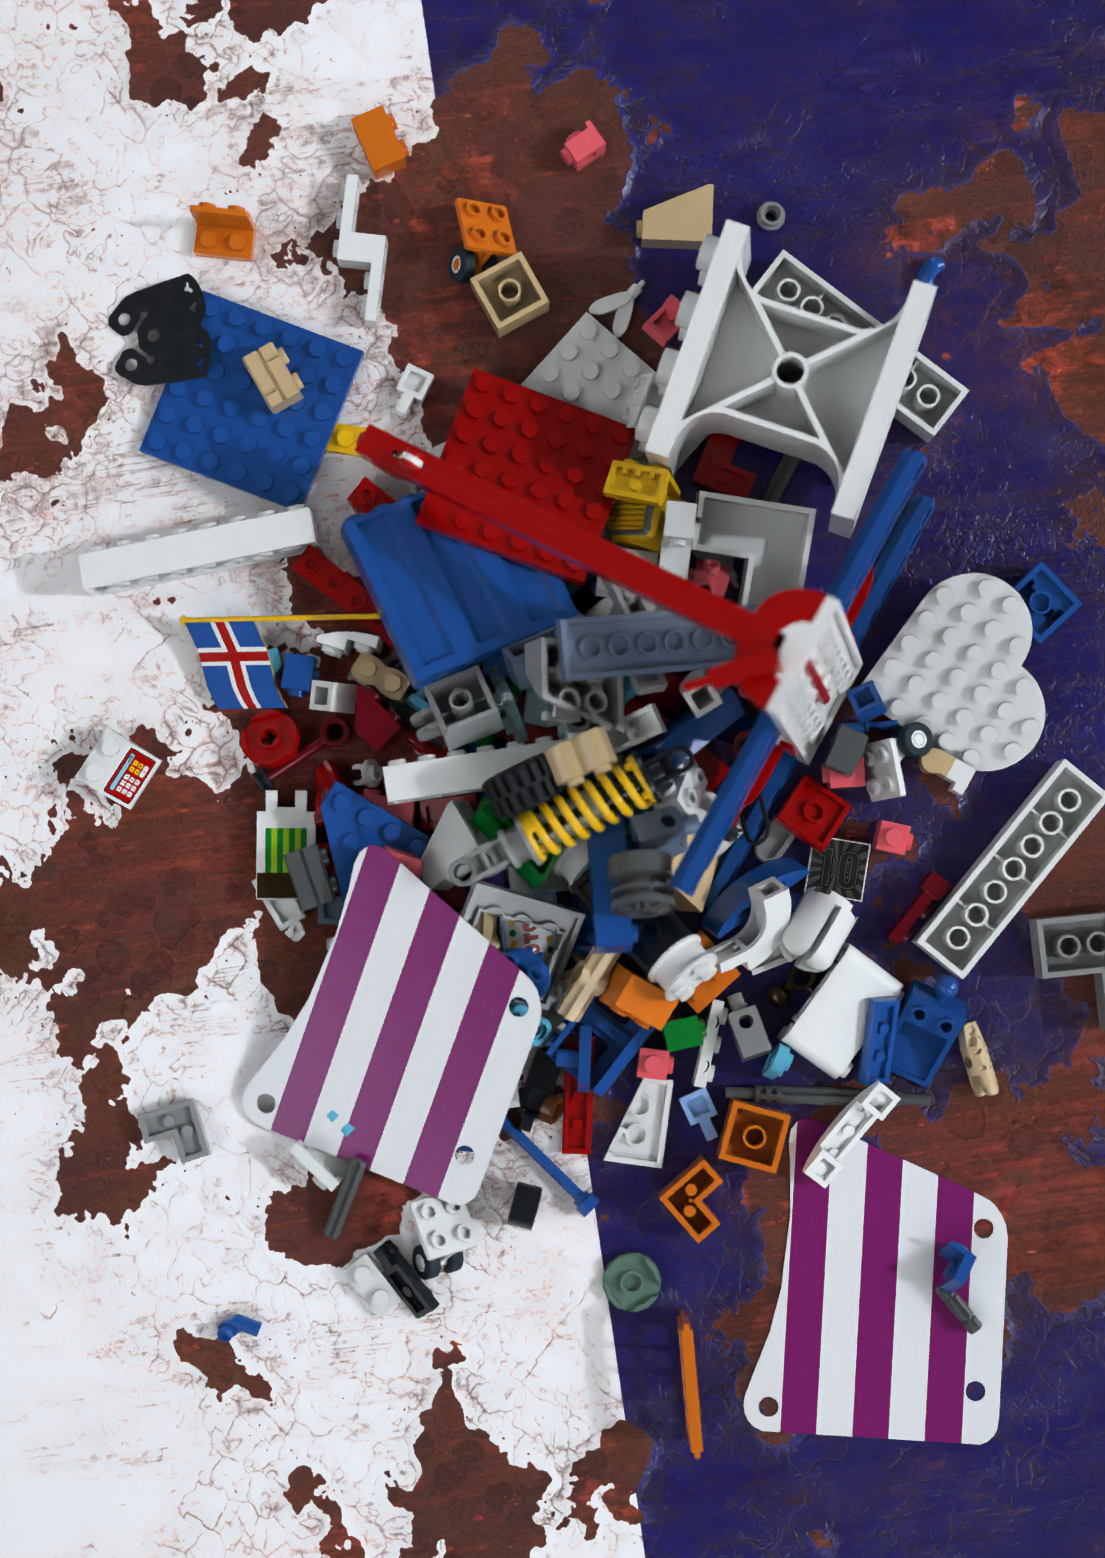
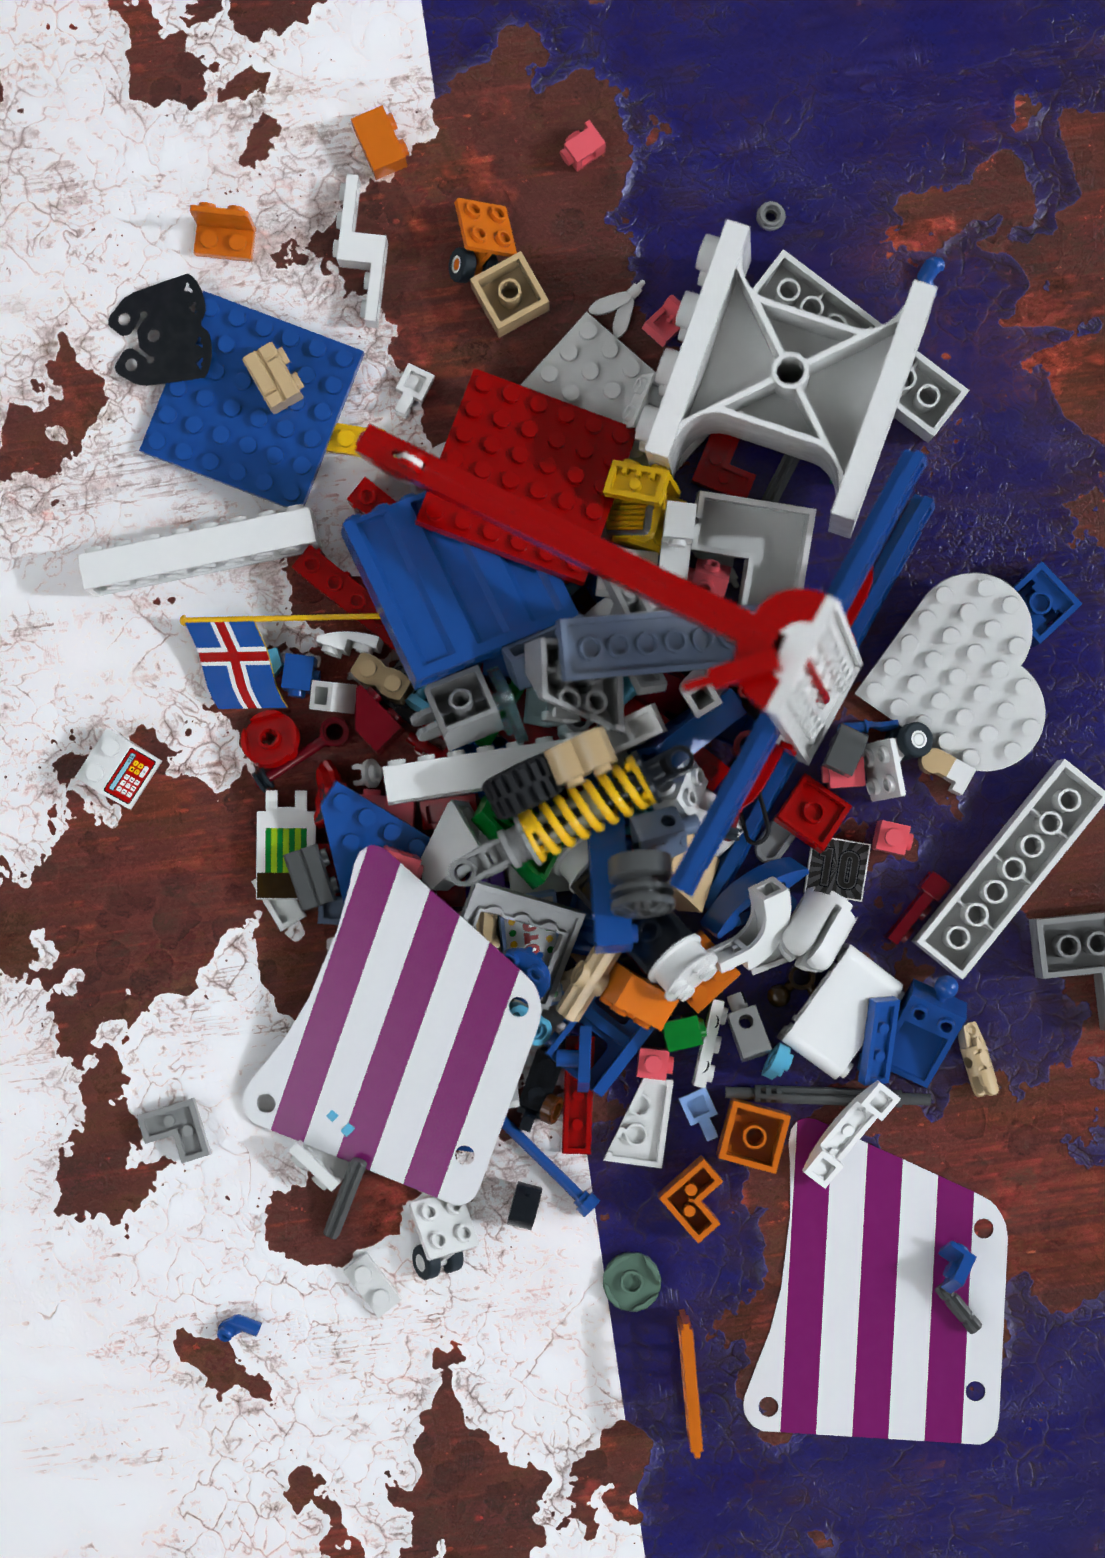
(405, 1280): black hinge -> none
(679, 221): tan slope -> none
(866, 701): blue slope -> none

